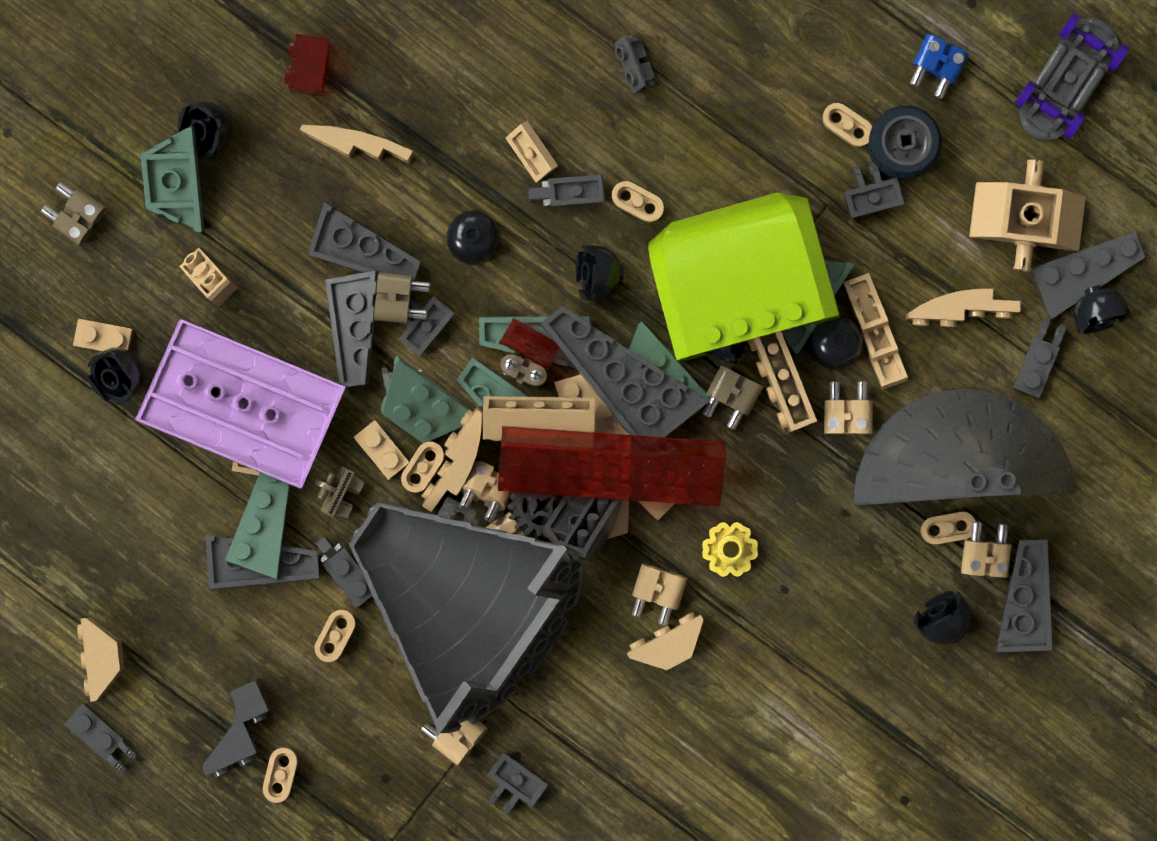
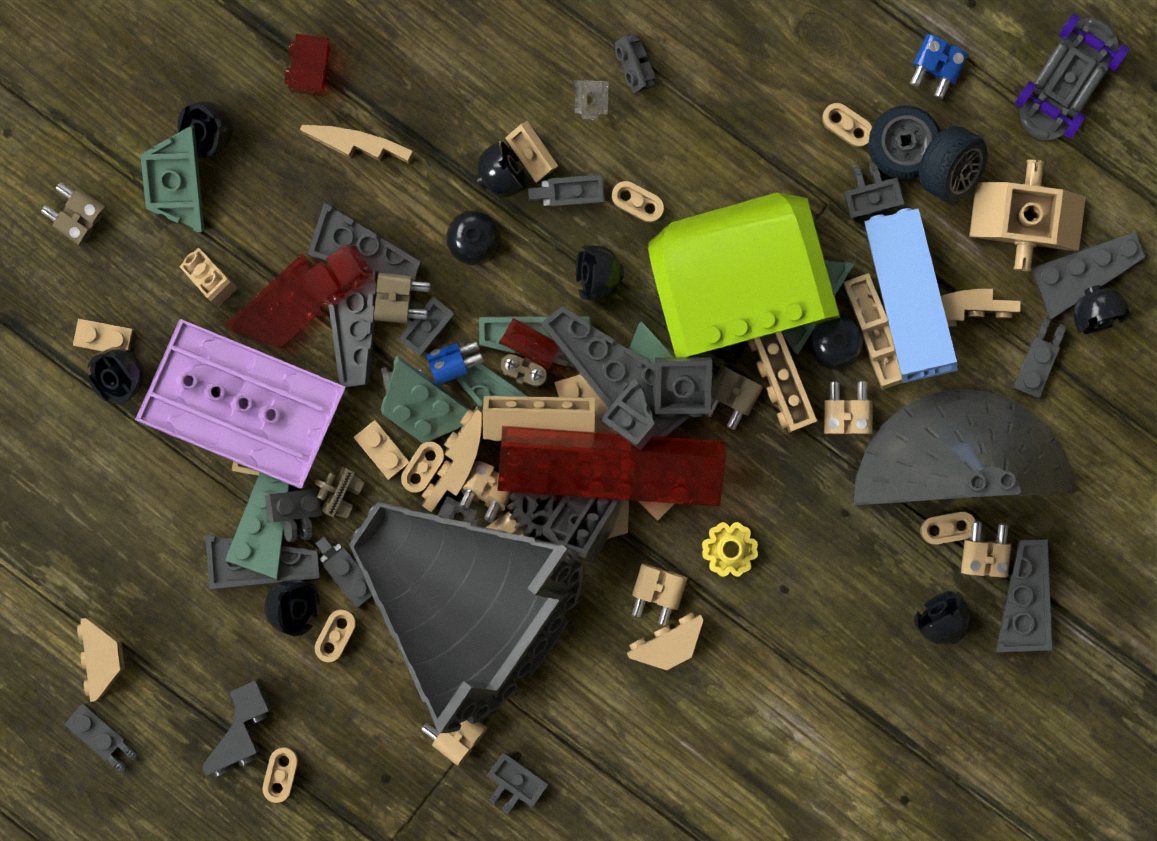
(279, 308): none -> clear red wing
(291, 506): none -> dark grey hinge
(292, 607): none -> black cylinder
(344, 272): none -> clear red piece
(449, 364): none -> blue piece
(500, 172): none -> black cylinder
(599, 93): none -> clear brick
(631, 416): none -> dark grey wing
(682, 386): none -> dark grey plate
(910, 295): none -> light blue brick
(953, 163): none -> black wheel

